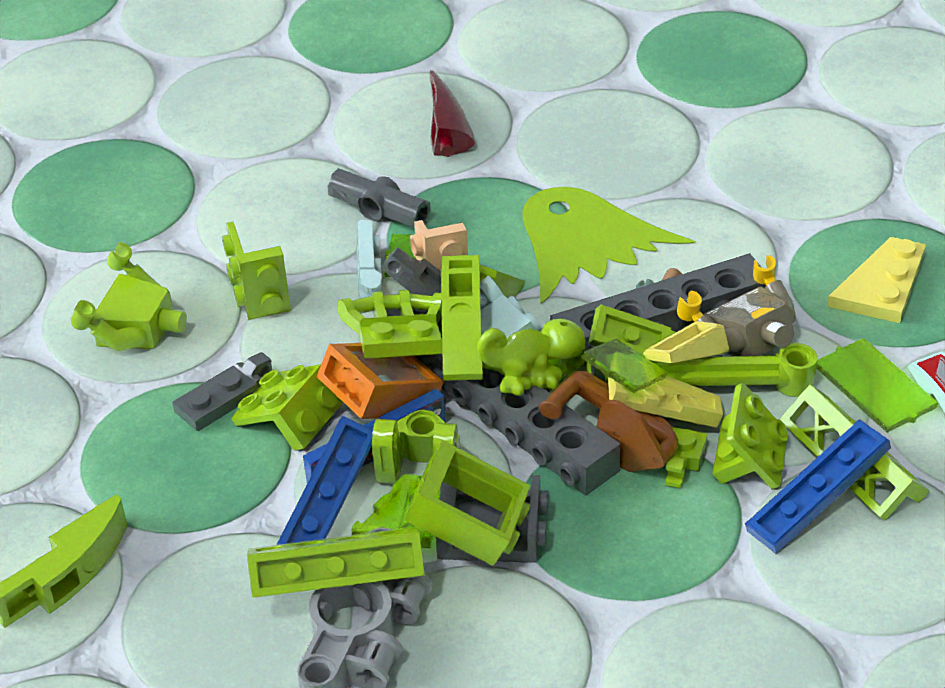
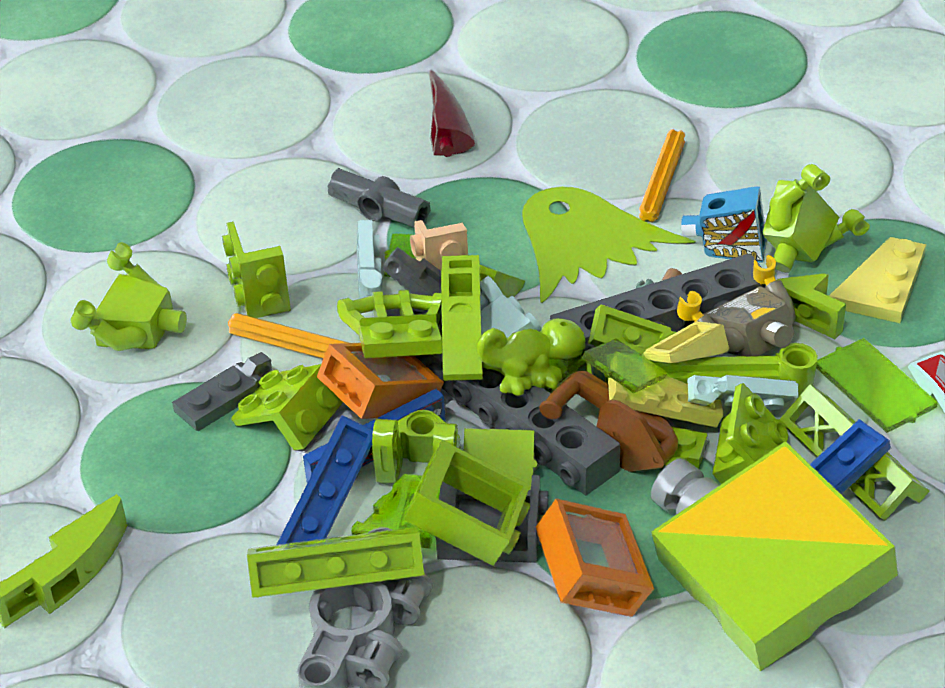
(280, 335): none -> light orange axle
(504, 449): none -> lime piece
(594, 558): none -> orange window
(662, 175): none -> light orange axle
(680, 486): none -> light grey wheel
(729, 224): none -> torso
(773, 392): none -> light aqua hinge
(775, 554): none -> lime tile
(802, 221): none -> lime torso
(814, 306): none -> lime slope

